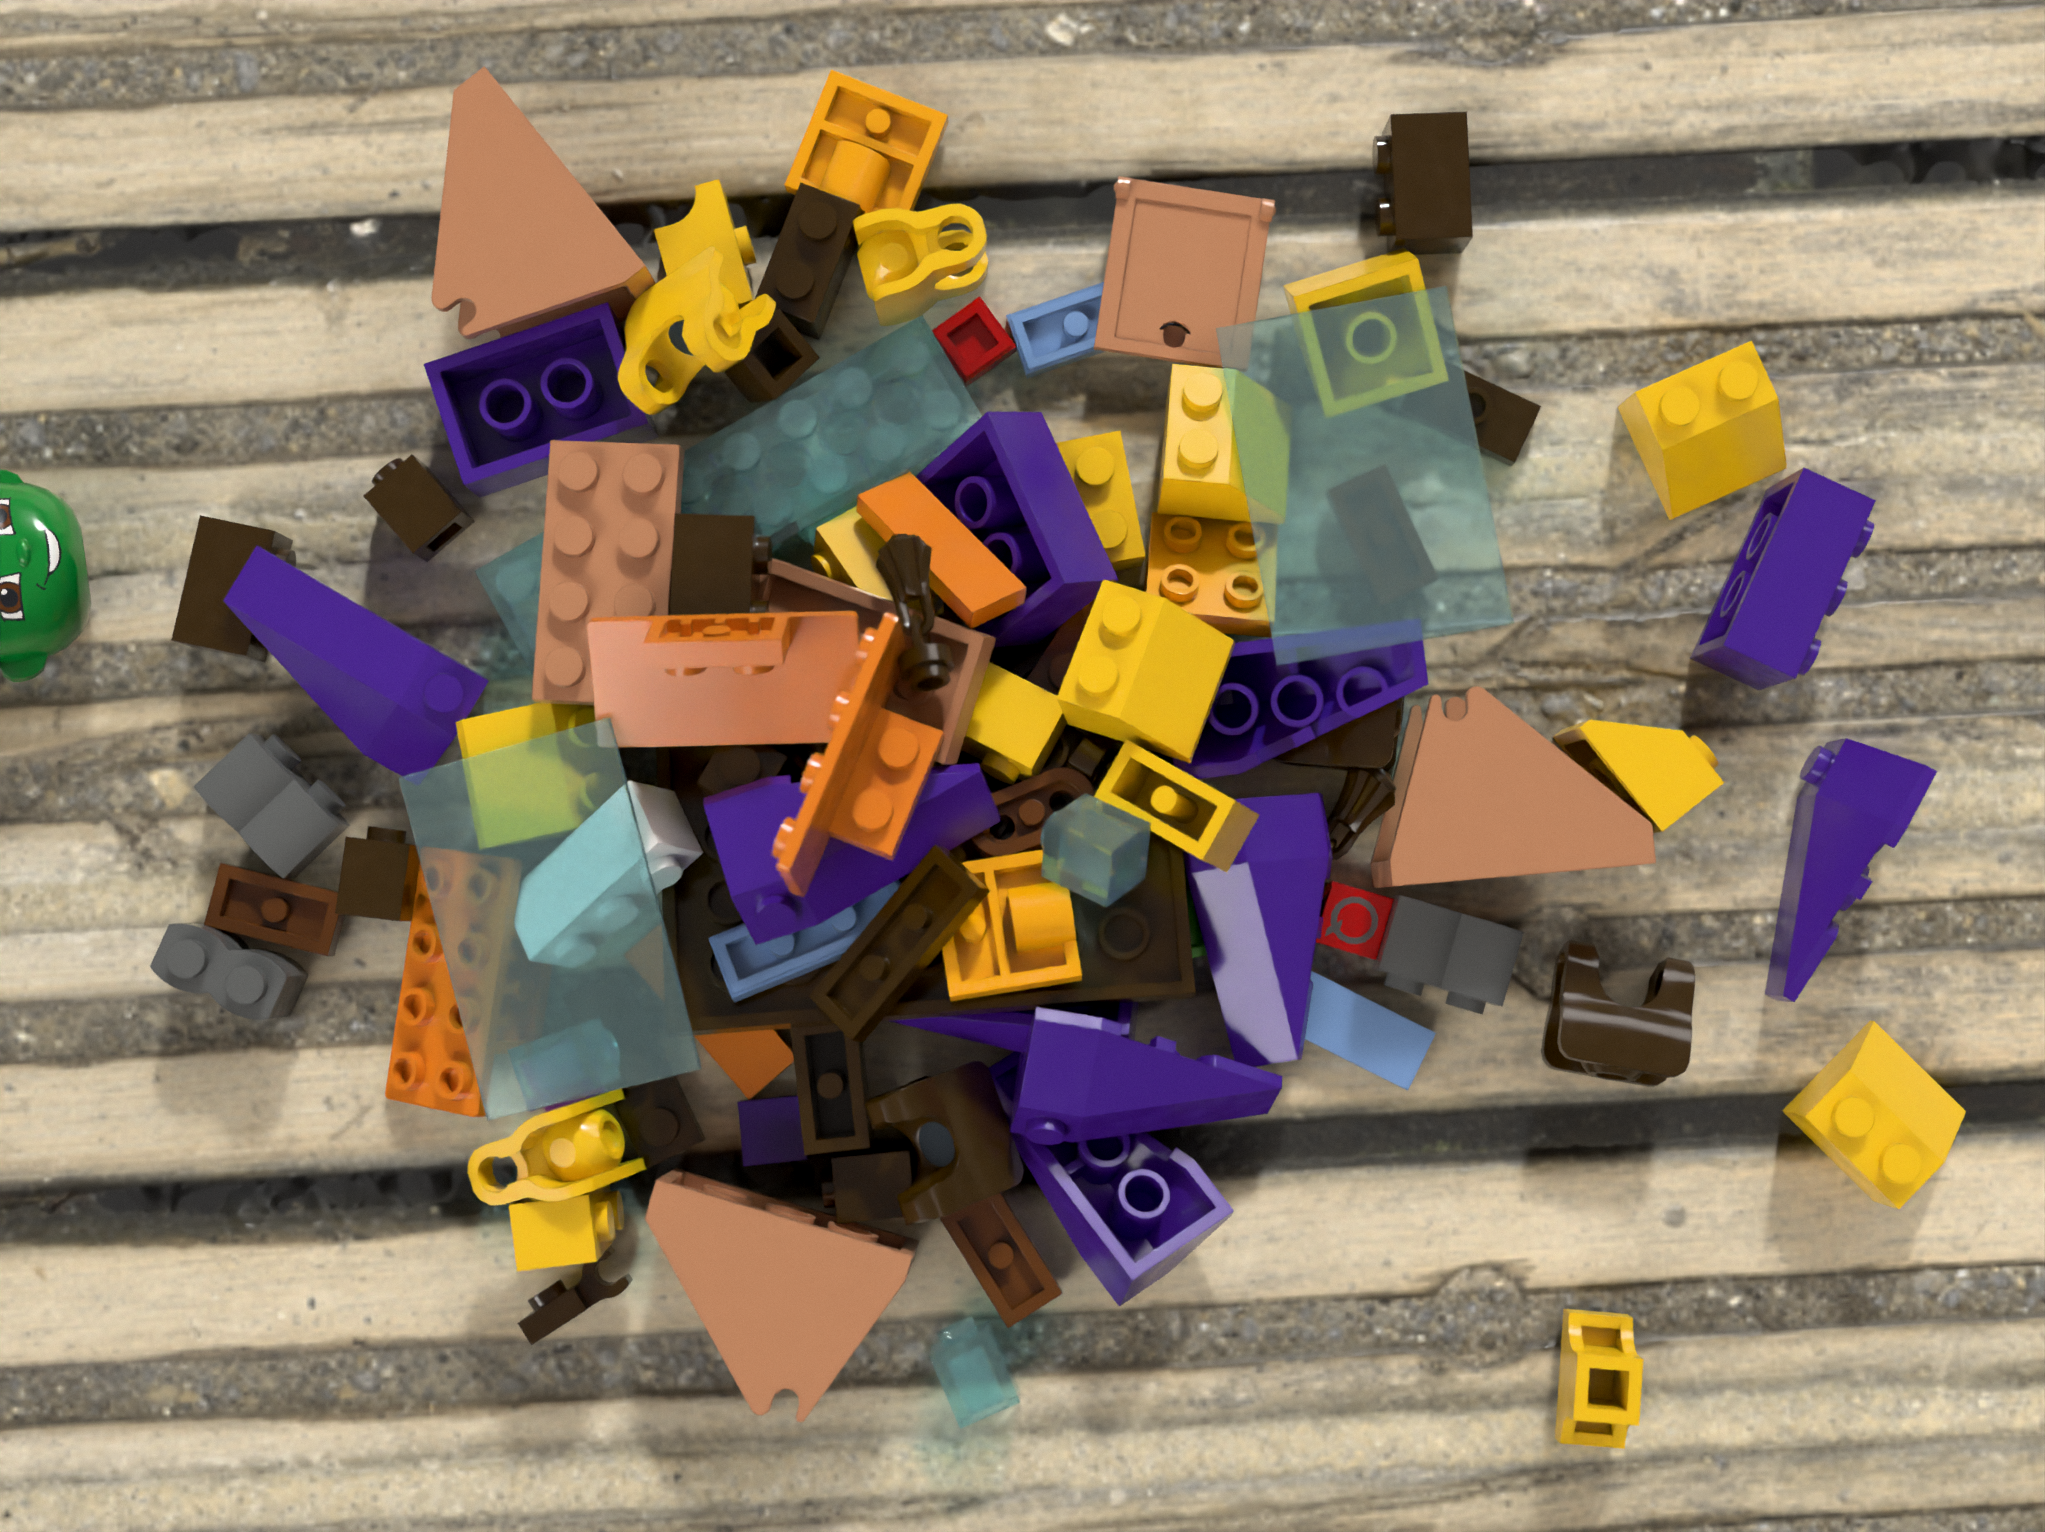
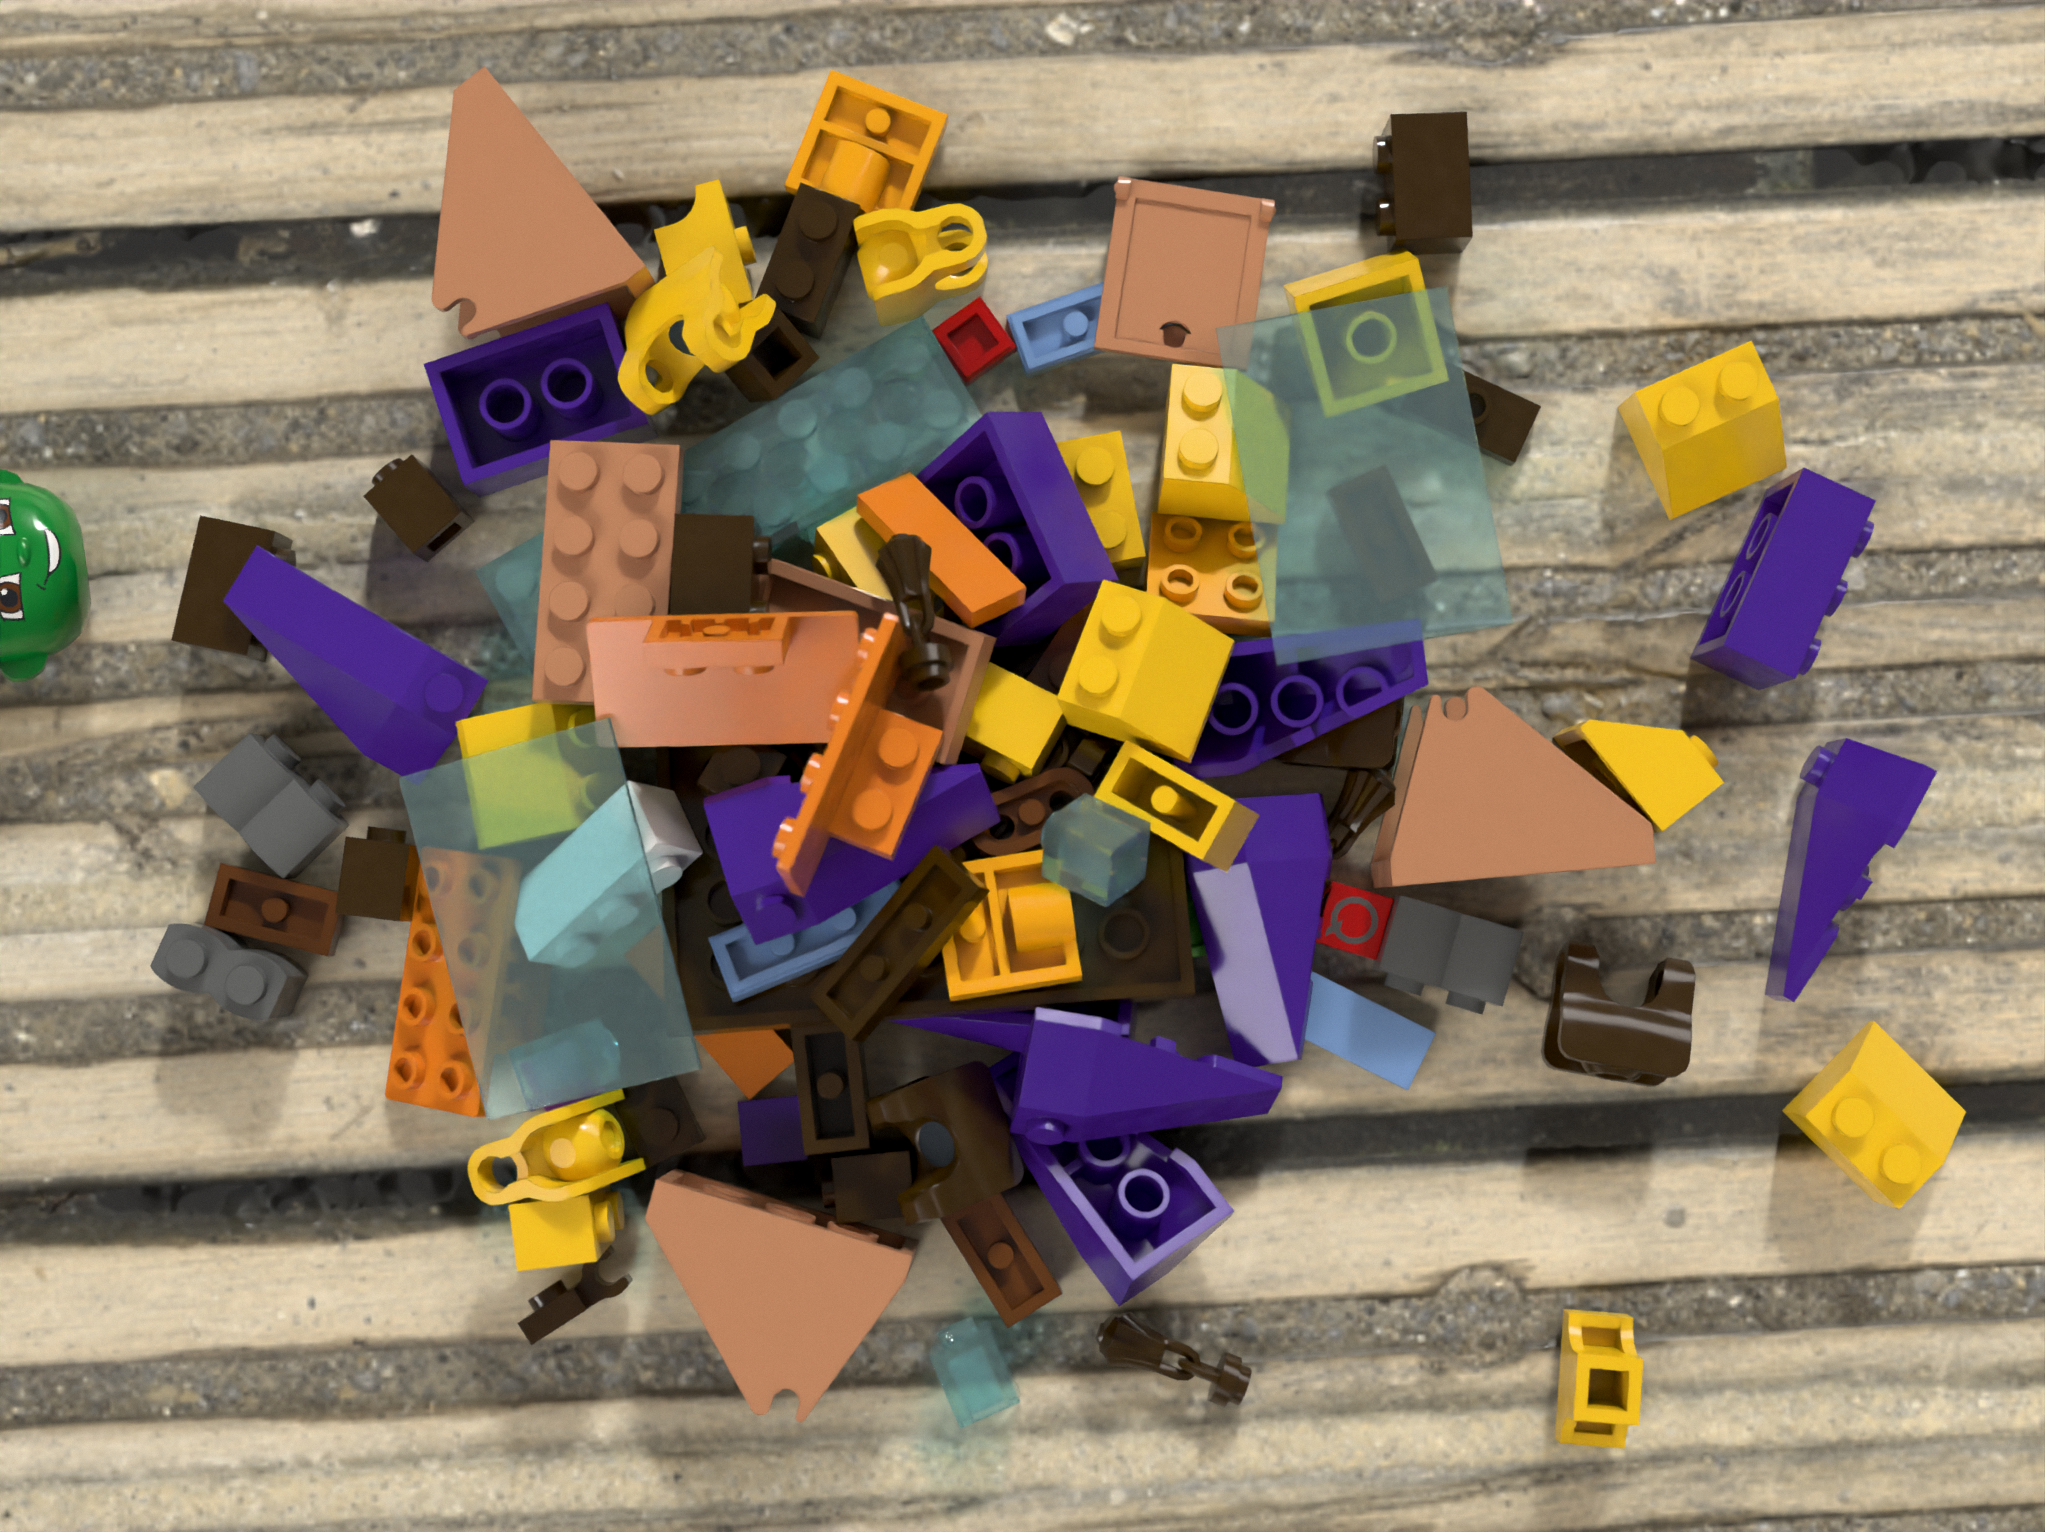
(1133, 1344): none -> dark brown piece

